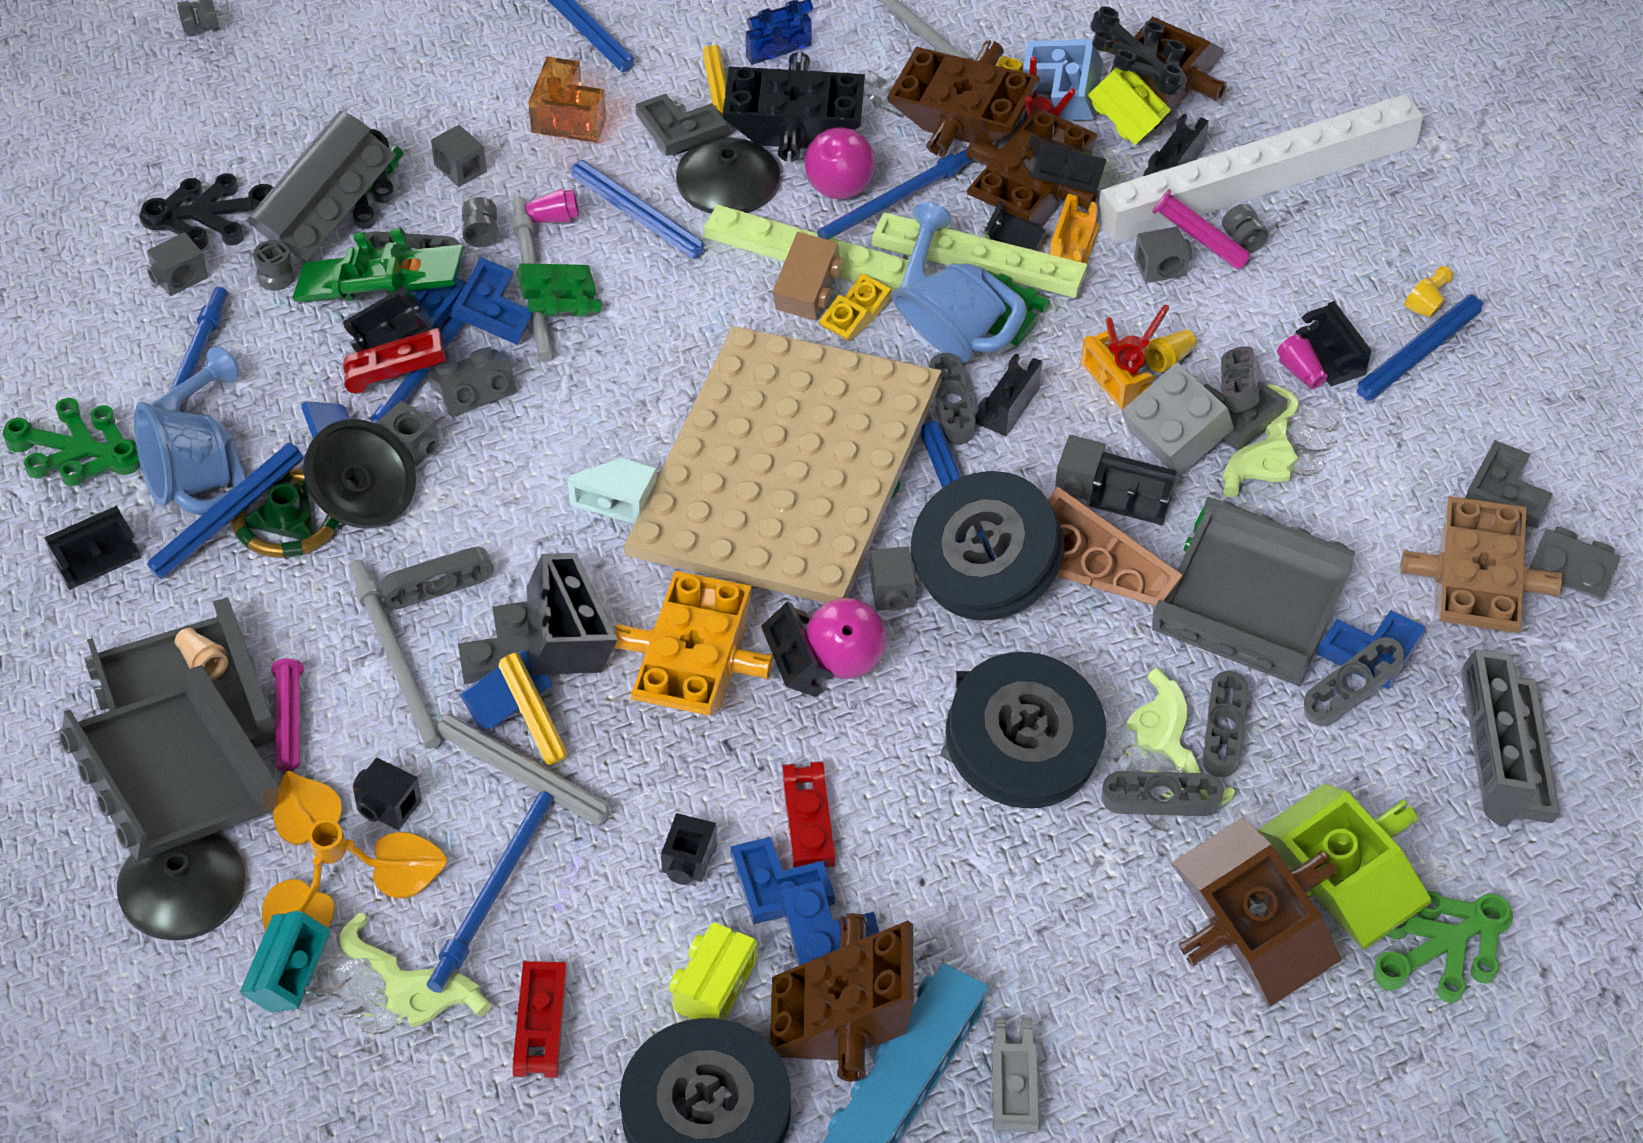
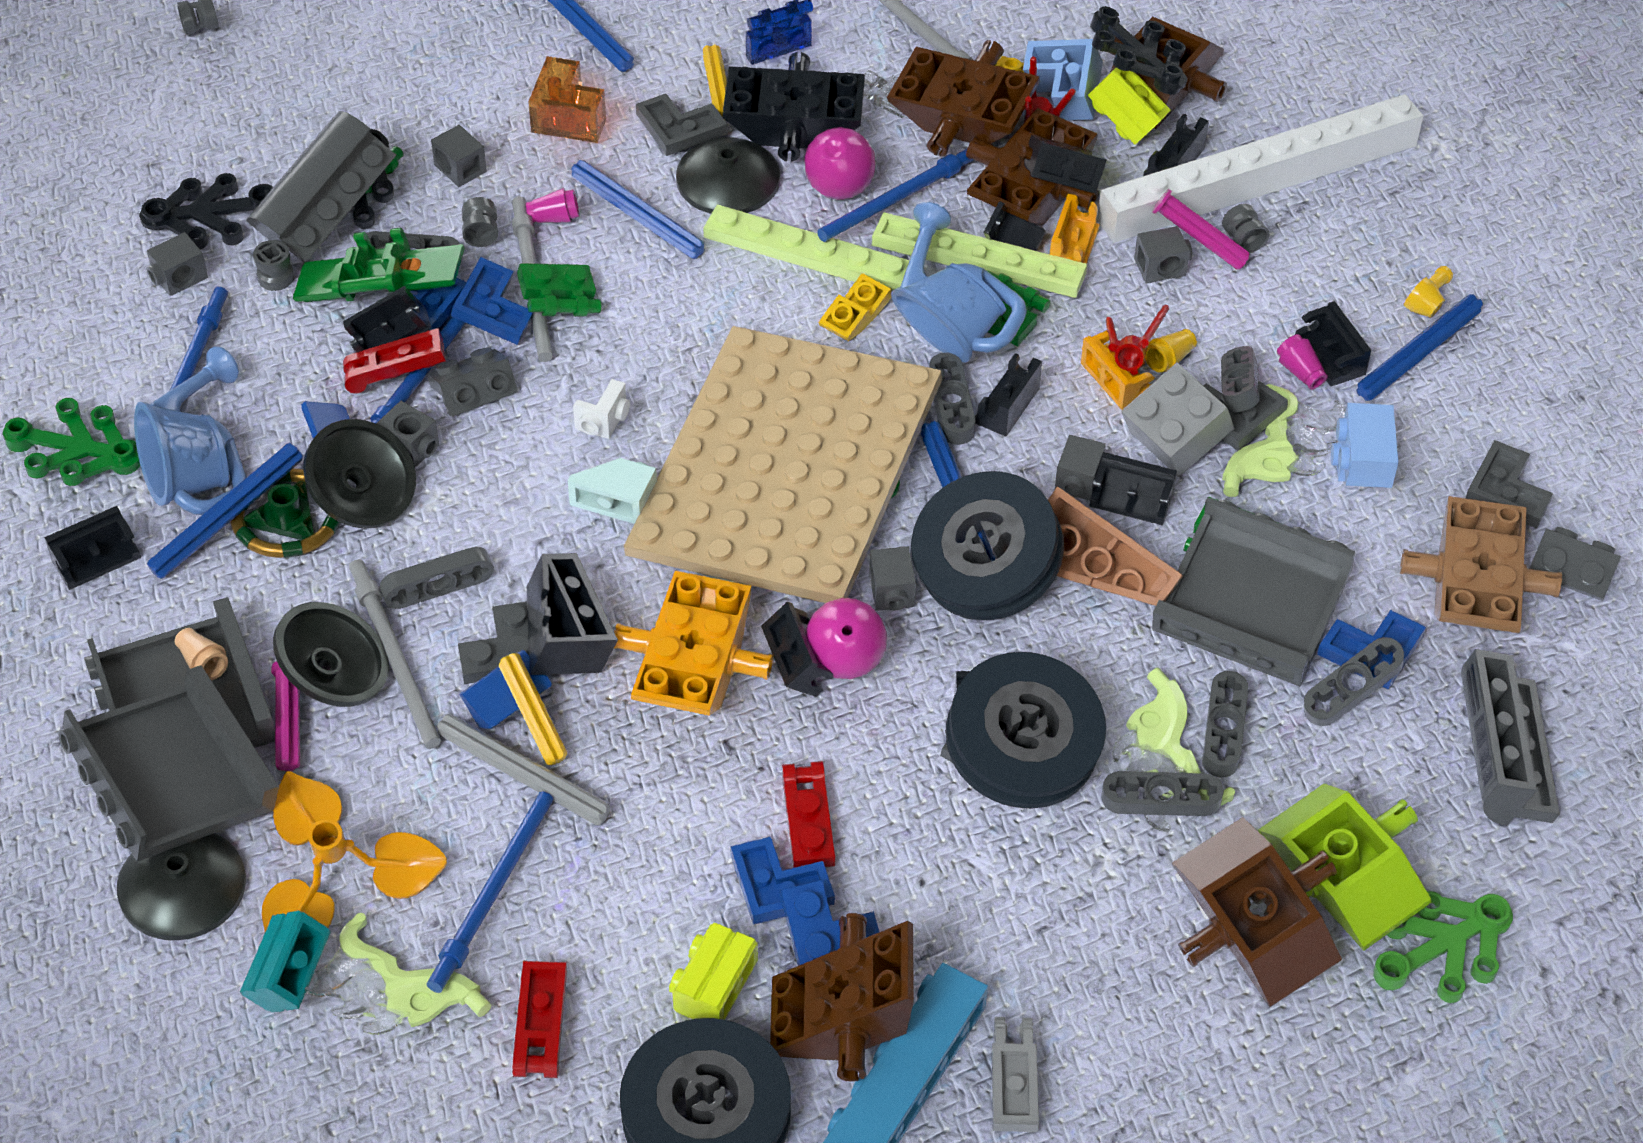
(330, 654): none -> pearl dark grey dish
(386, 793): black brick -> none
(604, 416): none -> white bracket
(688, 849): black brick -> none
(807, 276): medium nougat brick -> none
(1366, 446): none -> light blue brick

